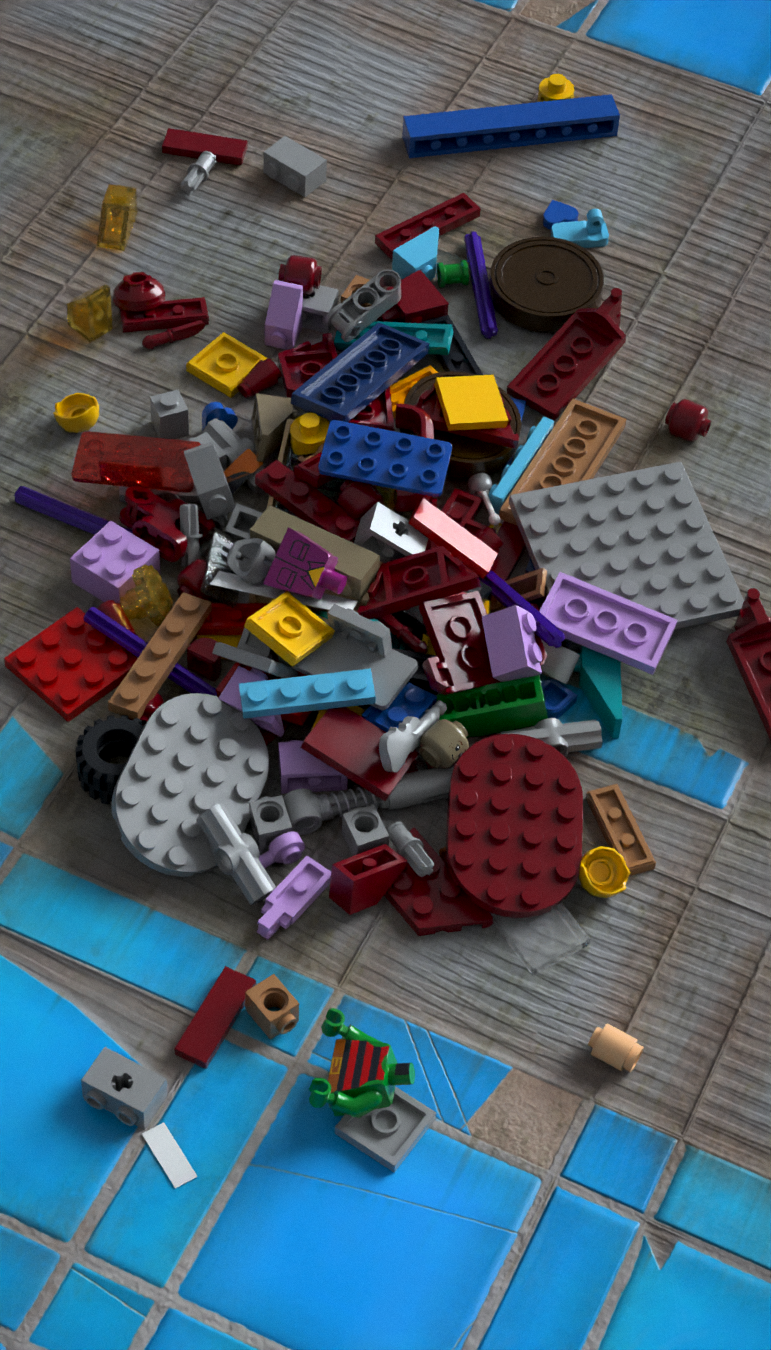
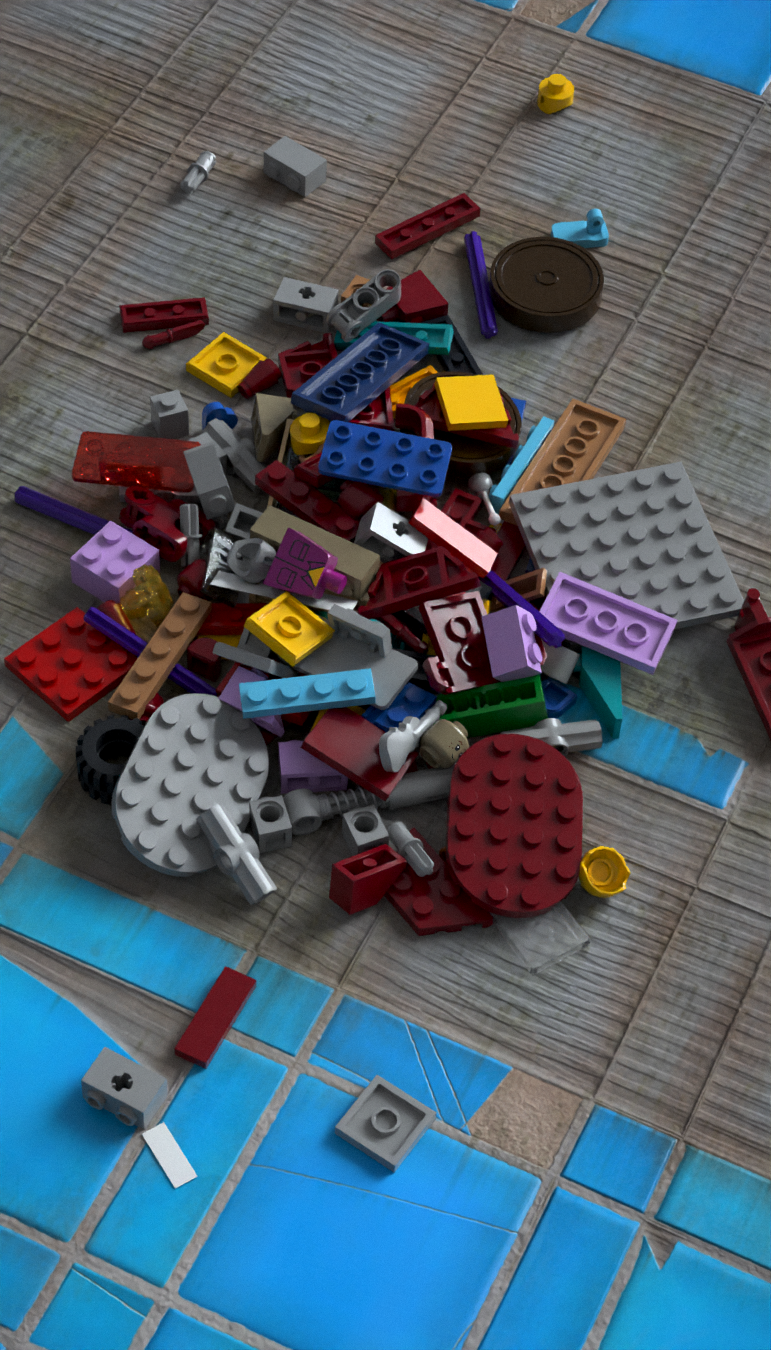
(77, 412): yellow hair -> none
(91, 313): clear yellow slope -> none
(117, 217): clear yellow slope -> none
(138, 292): dark red piece -> none
(193, 144): dark red tile -> none
(241, 469): orange sticker -> none
(272, 994): medium nougat brick -> none
(283, 849): lavender plate -> none
(284, 315): lavender slope -> none
(293, 896): lavender hinge -> none
(302, 272): dark red head -> none
(360, 1071): green torso -> none
(417, 255): medium azure slope -> none
(452, 273): green bush -> none
(510, 126): blue brick -> none
(559, 212): blue tile -> none
(571, 358): dark red hinge -> none
(615, 1048): light nougat brick -> none
(620, 828): medium nougat tile -> none
(688, 420): dark red head -> none

